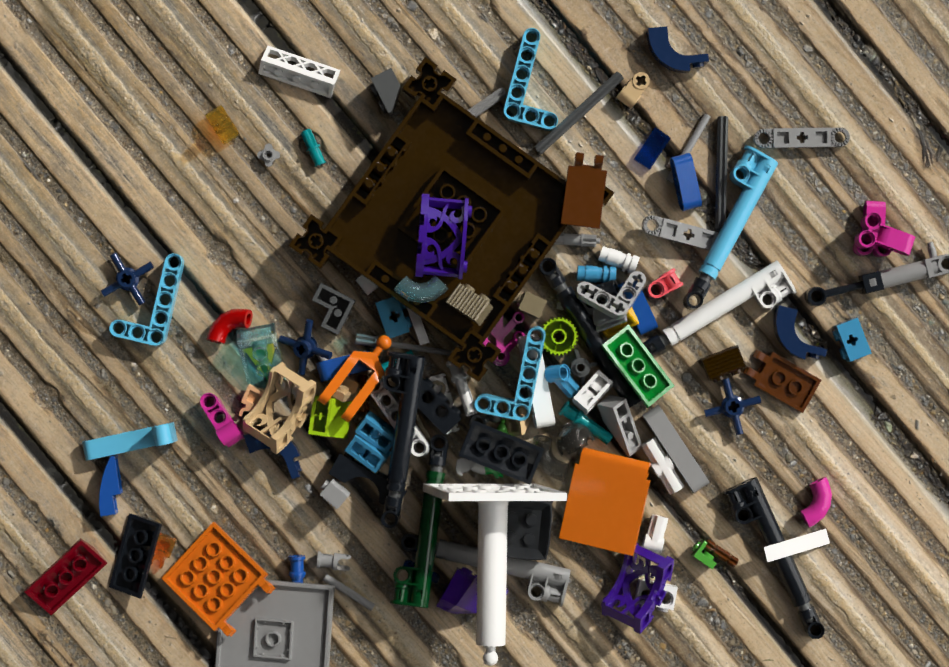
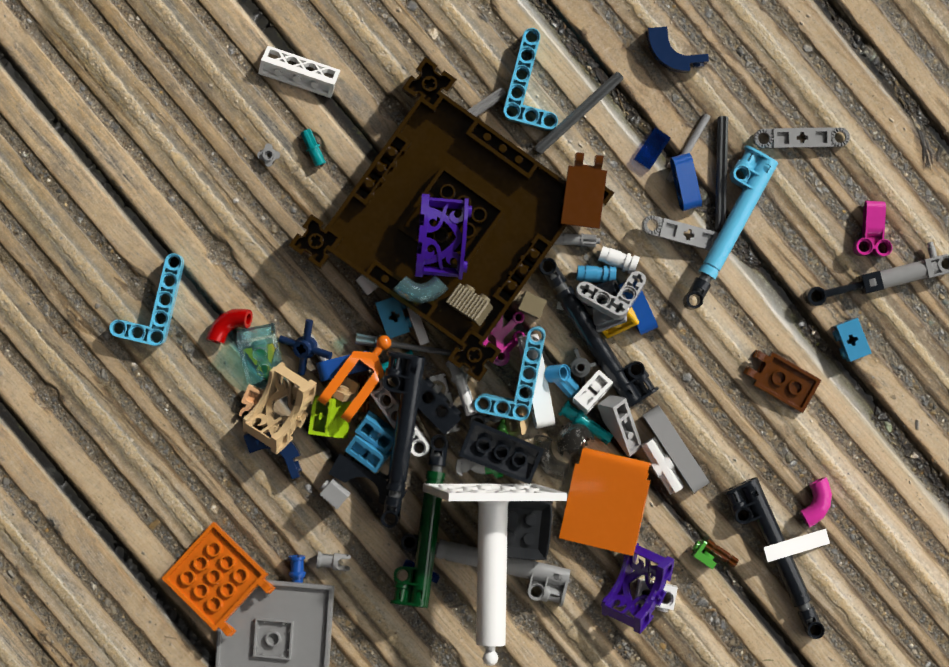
(66, 576): dark red slope -> none
(110, 487): blue slope -> none
(130, 441): medium azure beam -> none
(135, 274): dark blue bar -> none
(135, 555): black slope -> none
(163, 548): clear orange plate -> none
(222, 124): clear yellow beam -> none
(227, 431): dark pink piece -> none
(338, 305): dark grey brick -> none
(349, 592): light grey bar -> none
(388, 89): dark grey slope -> none
(460, 593): dark purple brick -> none
(564, 345): lime brick -> none
(631, 91): tan piece -> none
(637, 365): green slope -> none
(654, 538): white piece -> none
(666, 282): coral piece -> none
(722, 363): dark brown brick -> none
(737, 410): dark blue bar -> none
(766, 281): white piece -> none
(785, 333): dark blue arch -> none
(884, 236): dark pink piece -> none

